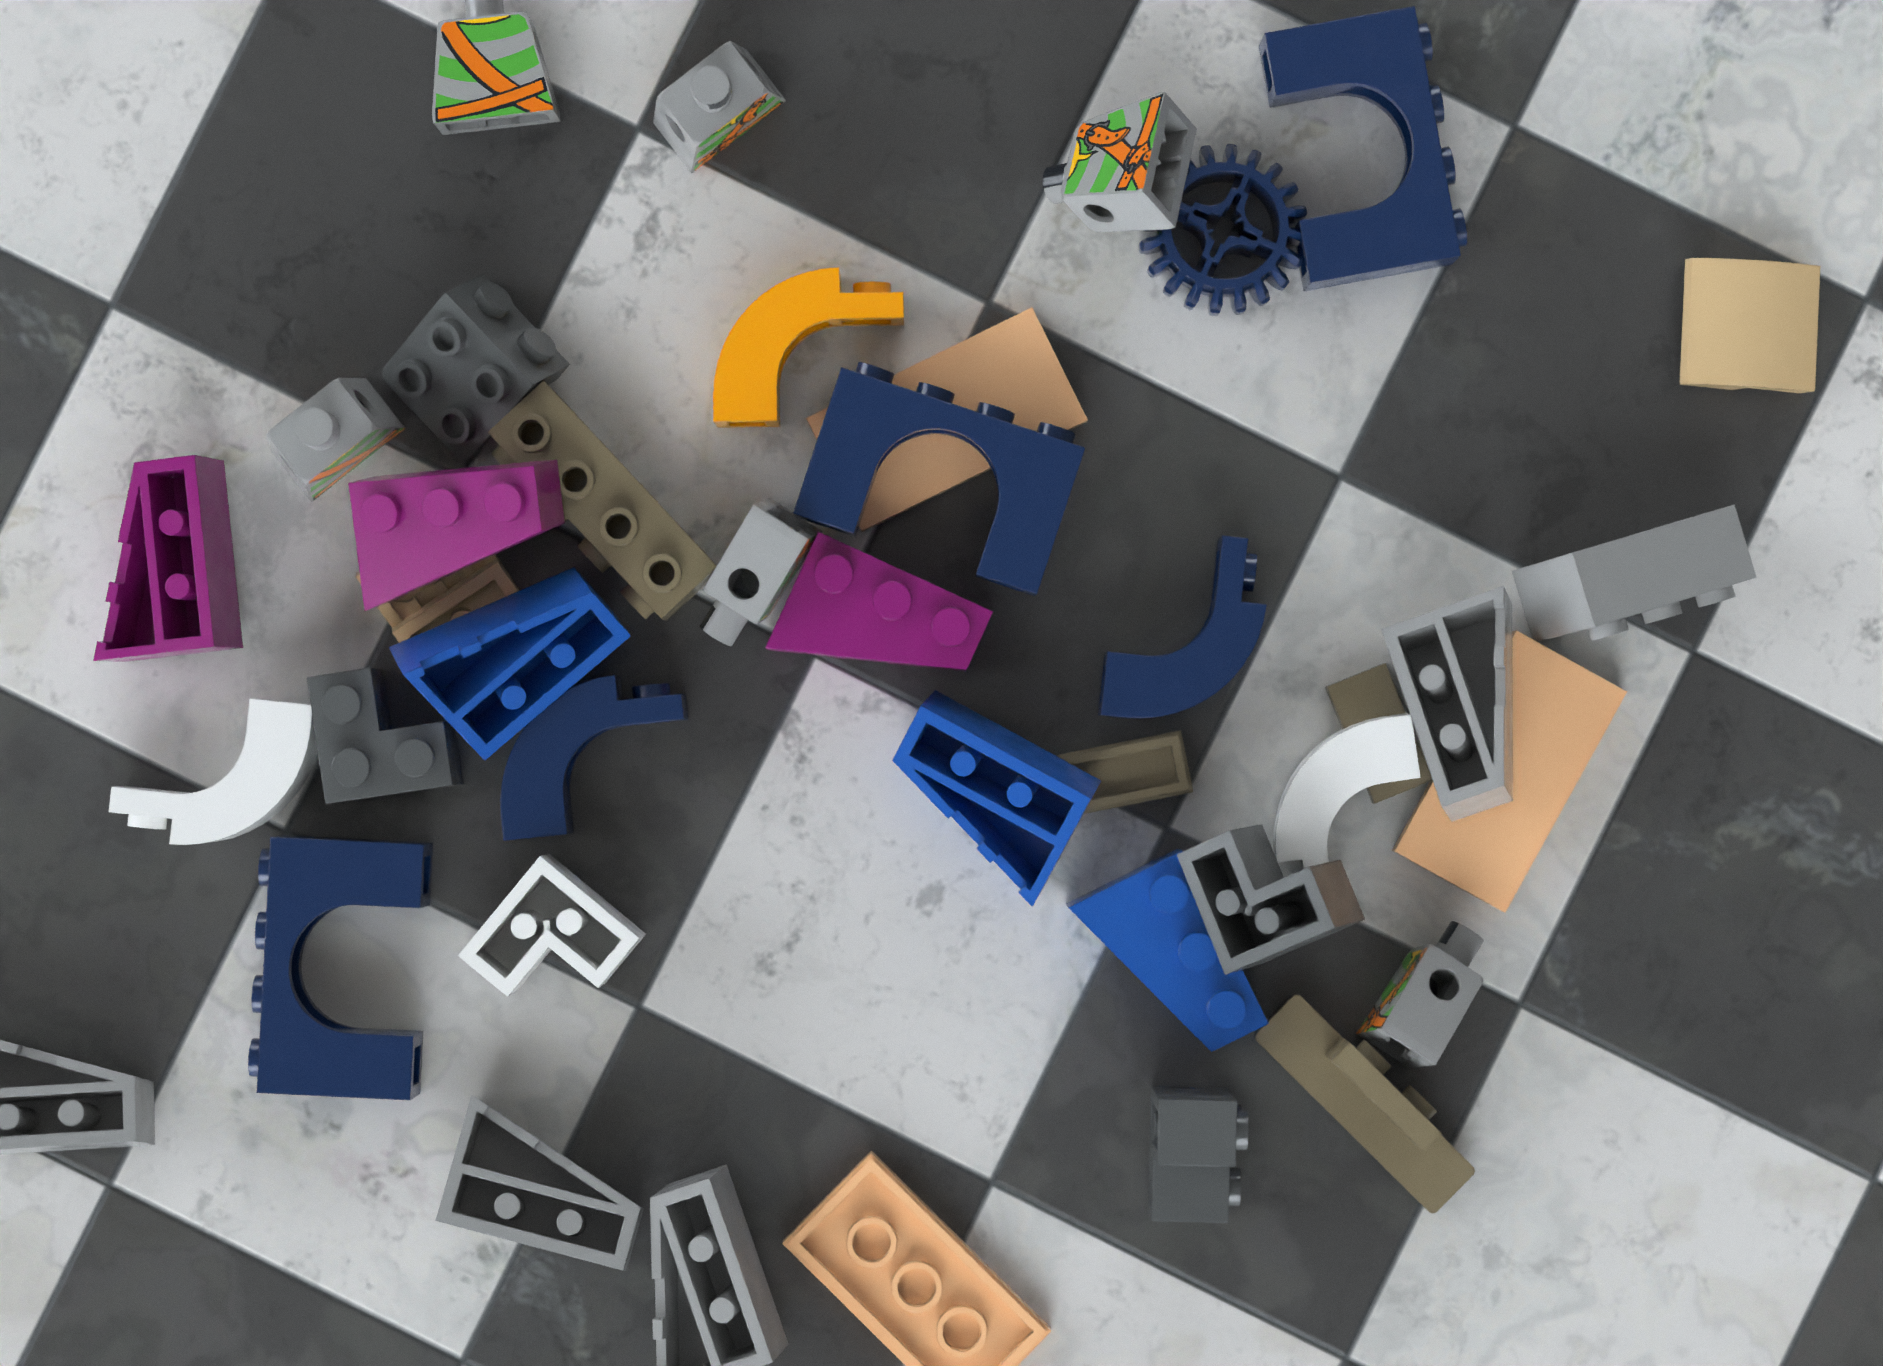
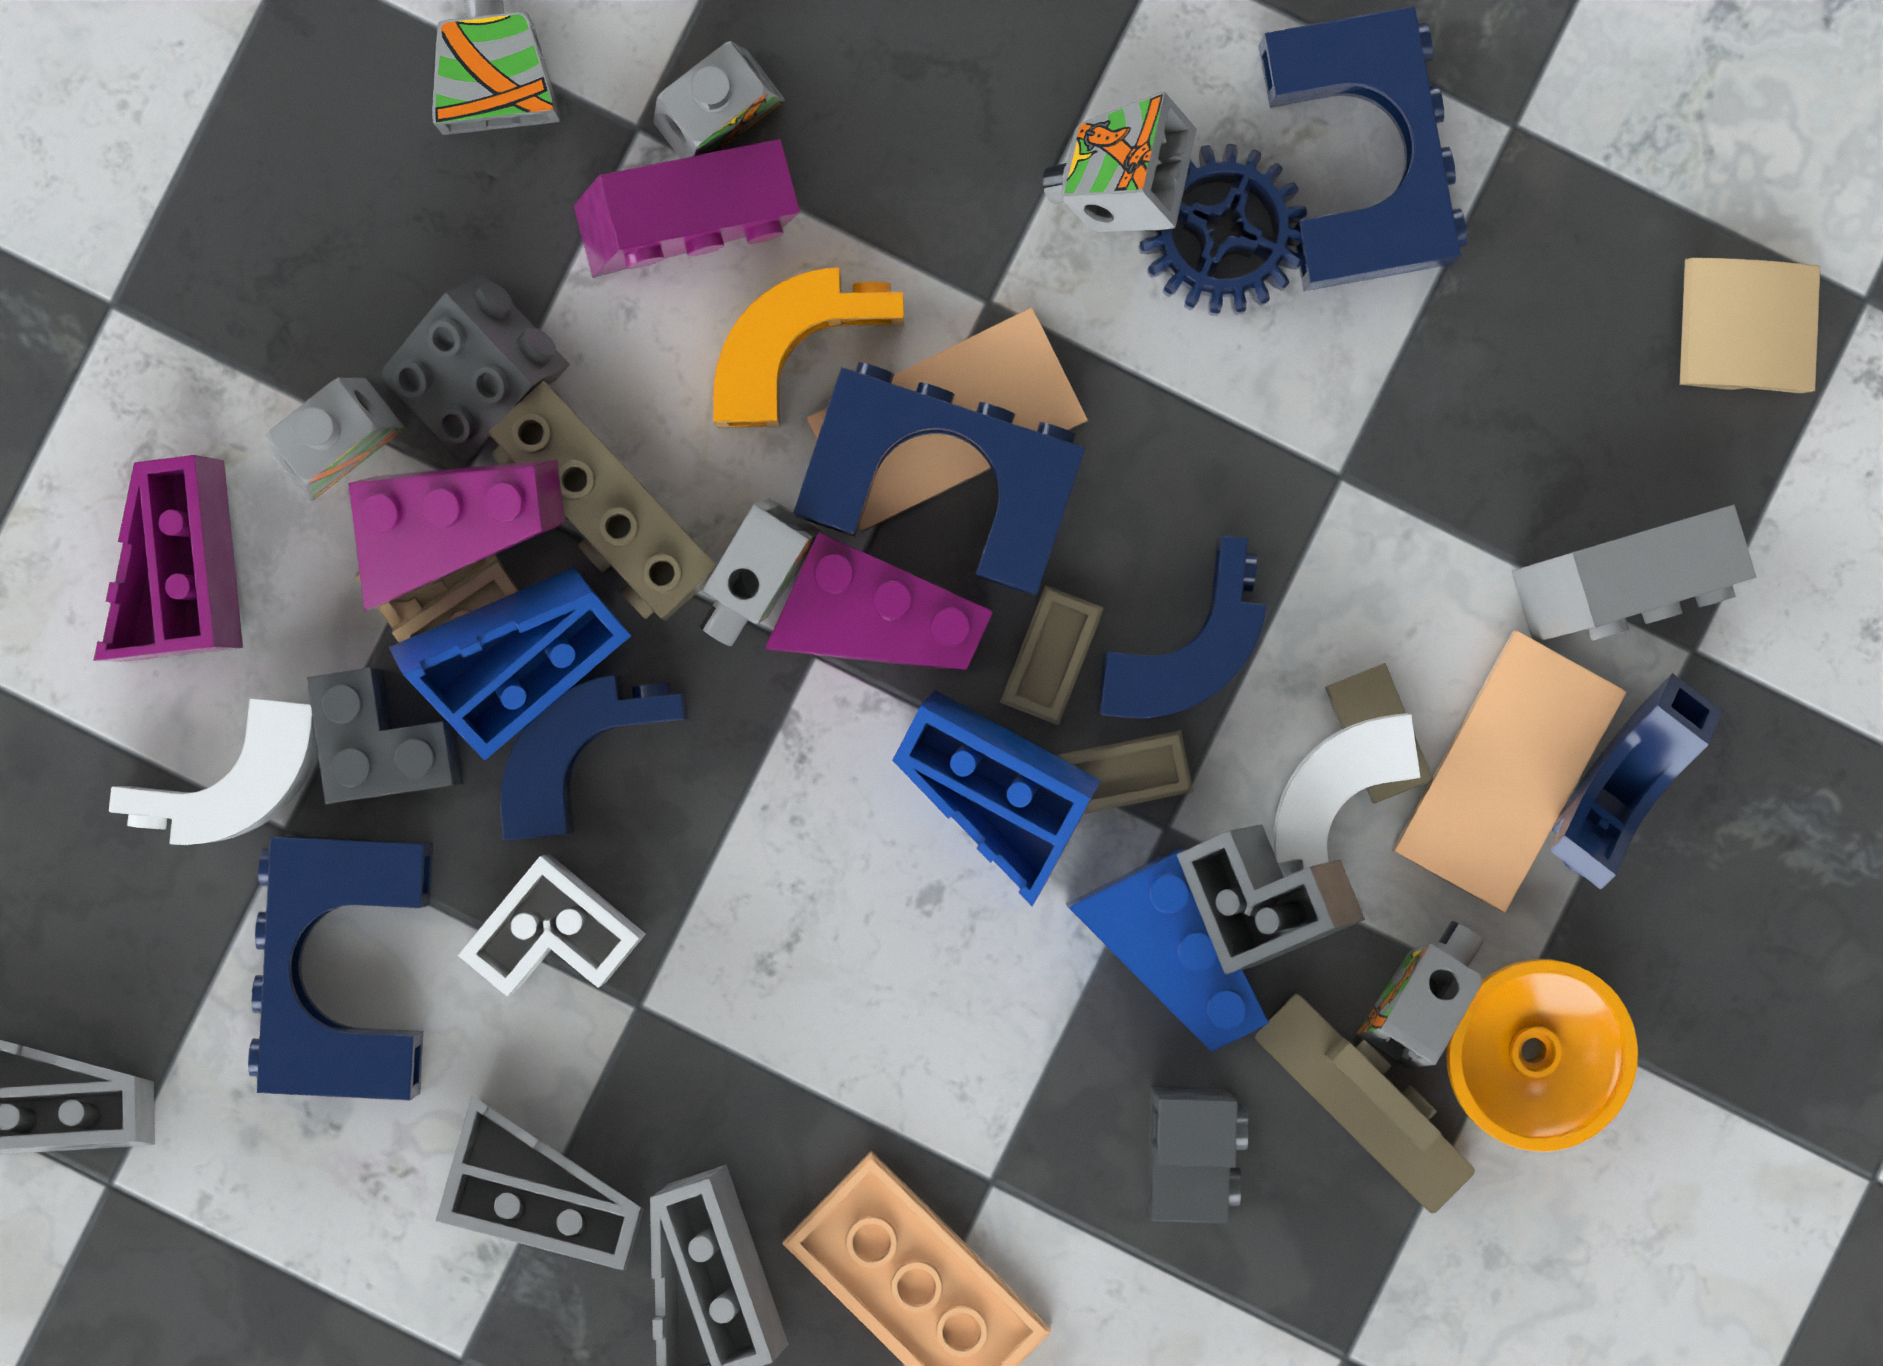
(685, 207): none -> magenta wedge
(1051, 655): none -> dark tan tile
(1461, 697): light grey wedge -> none
(1582, 1061): none -> light orange dish
(1630, 778): none -> dark blue arch

